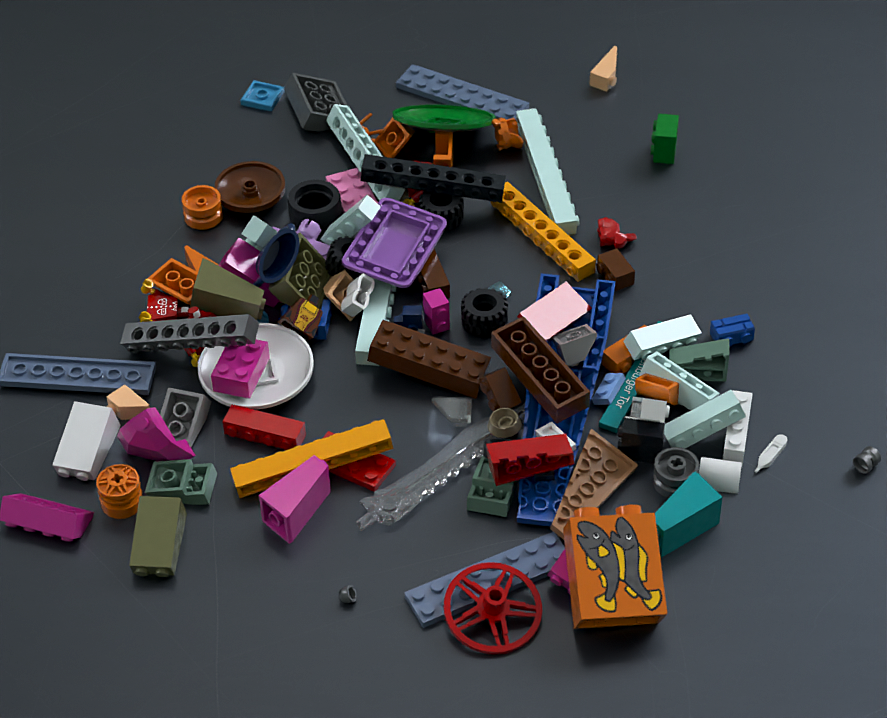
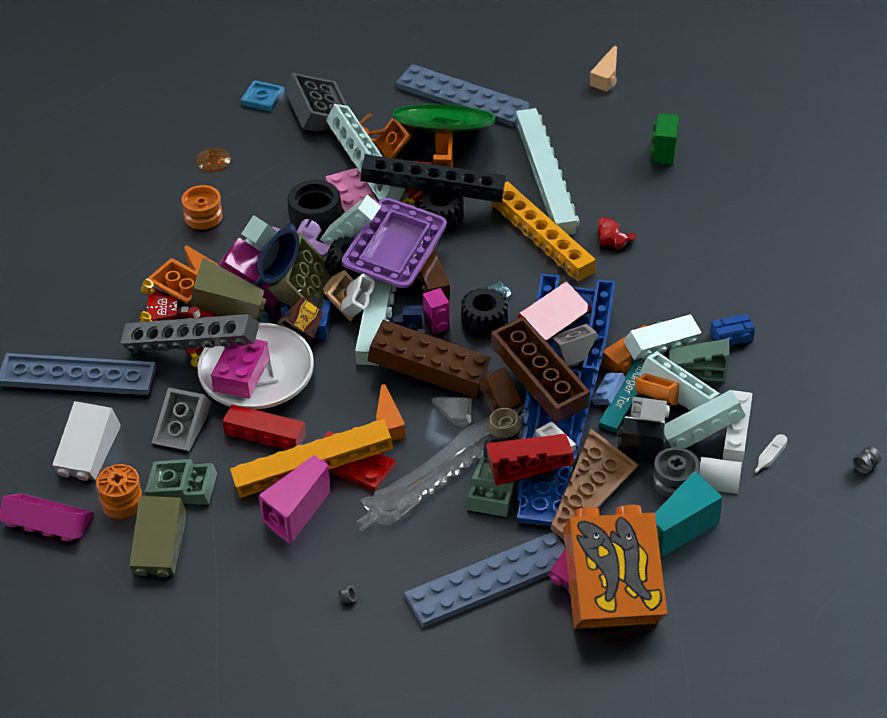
(126, 403): light nougat slope -> none
(151, 439): dark pink brick -> none
(213, 159): none -> clear orange dish
(250, 186): reddish brown dish -> none
(388, 411): none -> orange slope
(492, 606): red wheel -> none
(507, 133): orange hair -> none
(616, 268): reddish brown brick -> none

